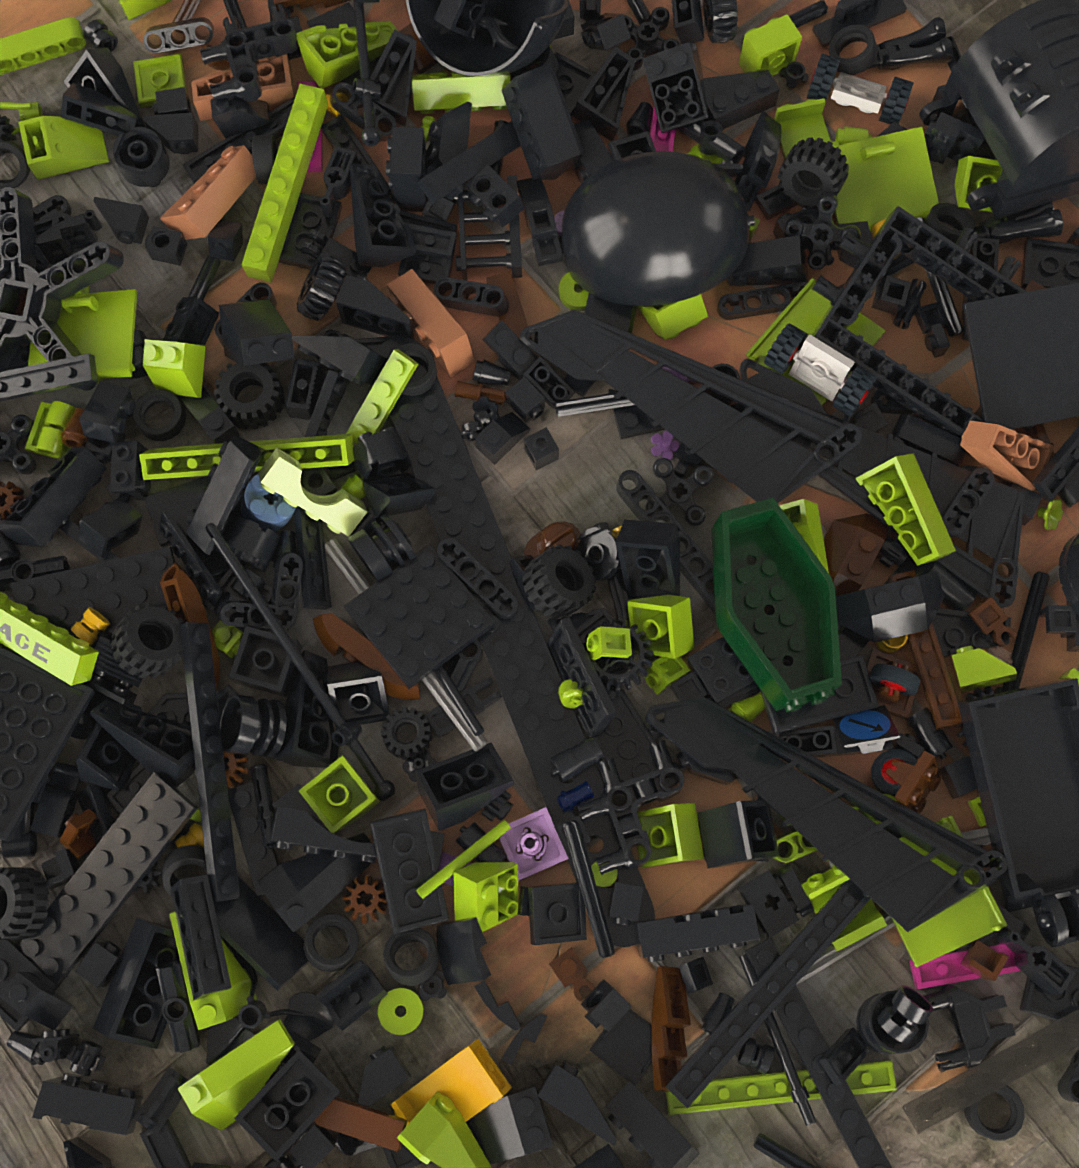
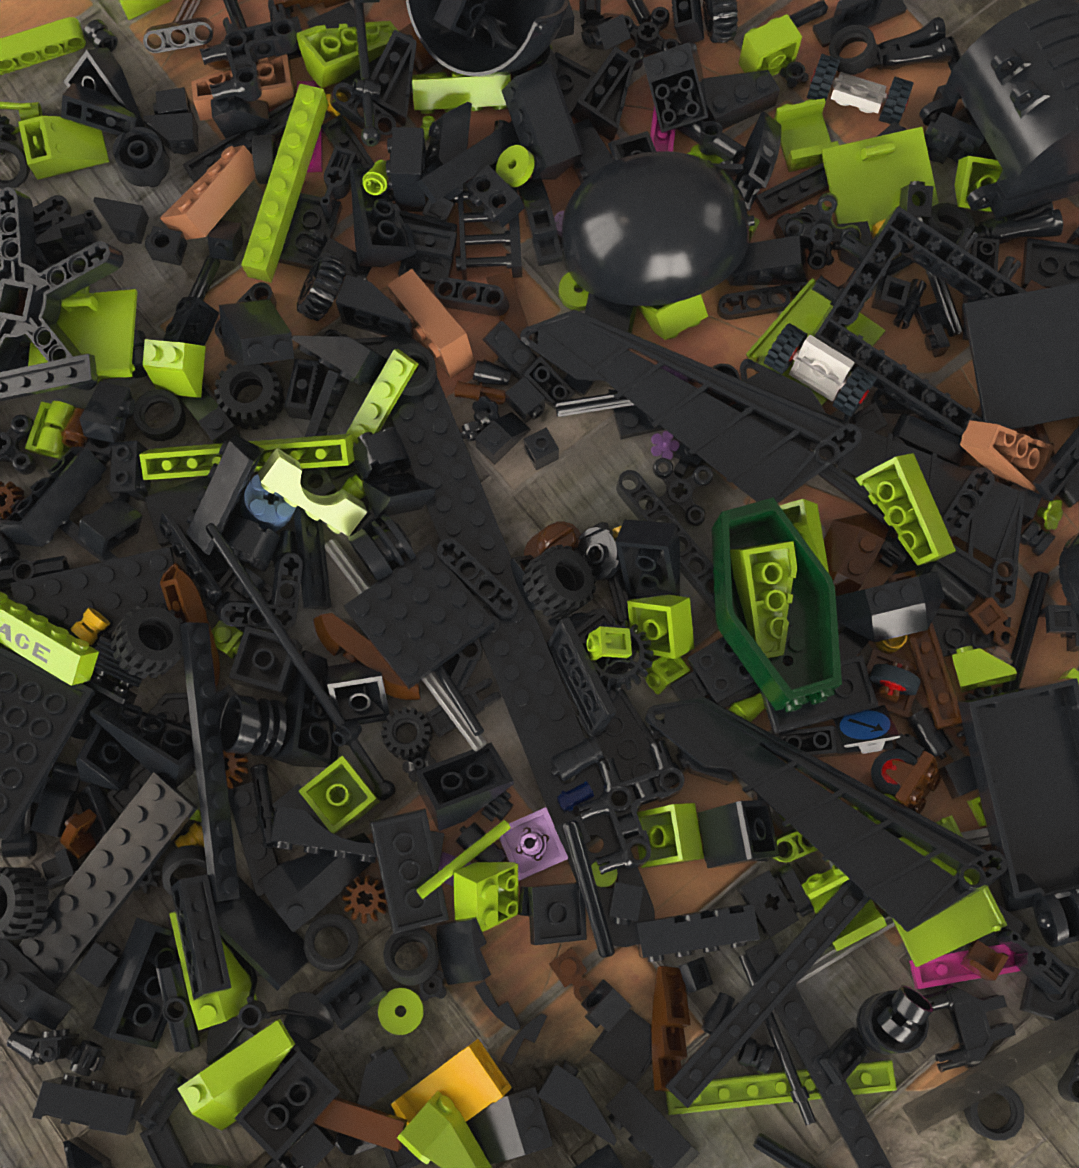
(158, 75): lime tile -> none
(375, 179): none -> lime cone
(518, 174): none -> lime piece
(569, 694): lime piece -> none
(640, 119): black cone -> none
(764, 589): none -> lime wedge
(814, 157): black tyre -> none
(851, 134): lime brick -> none
(925, 195): none -> black brick
(1036, 538): none -> black wheel

